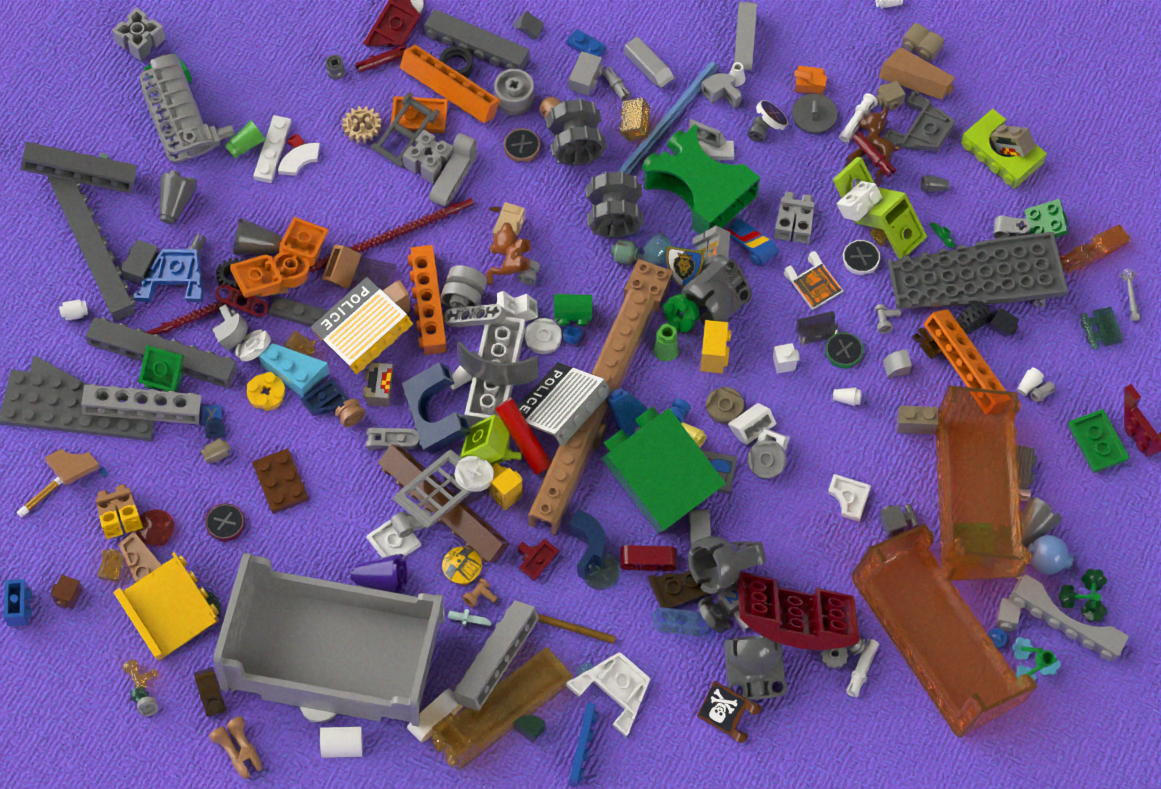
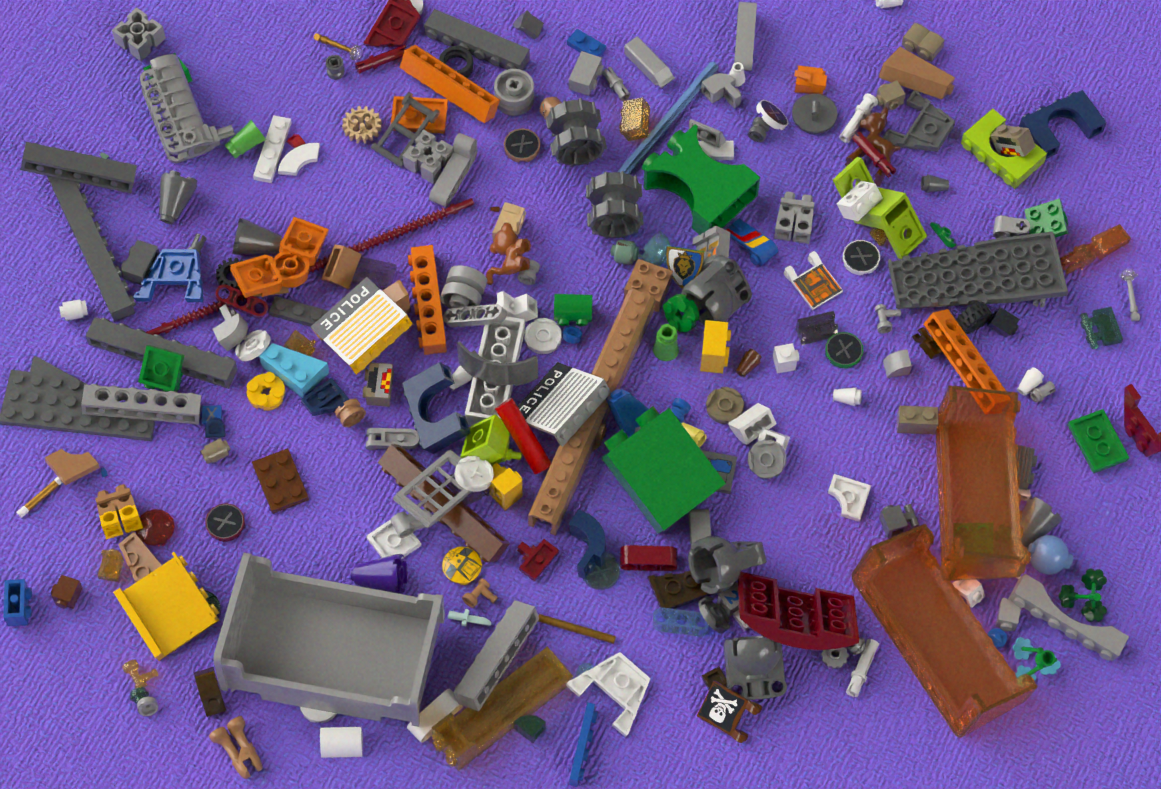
(355, 52): none -> piece
(714, 675): none -> dark brown tile
(748, 362): none -> reddish brown cone
(970, 590): none -> bracket
(1074, 107): none -> dark blue arch

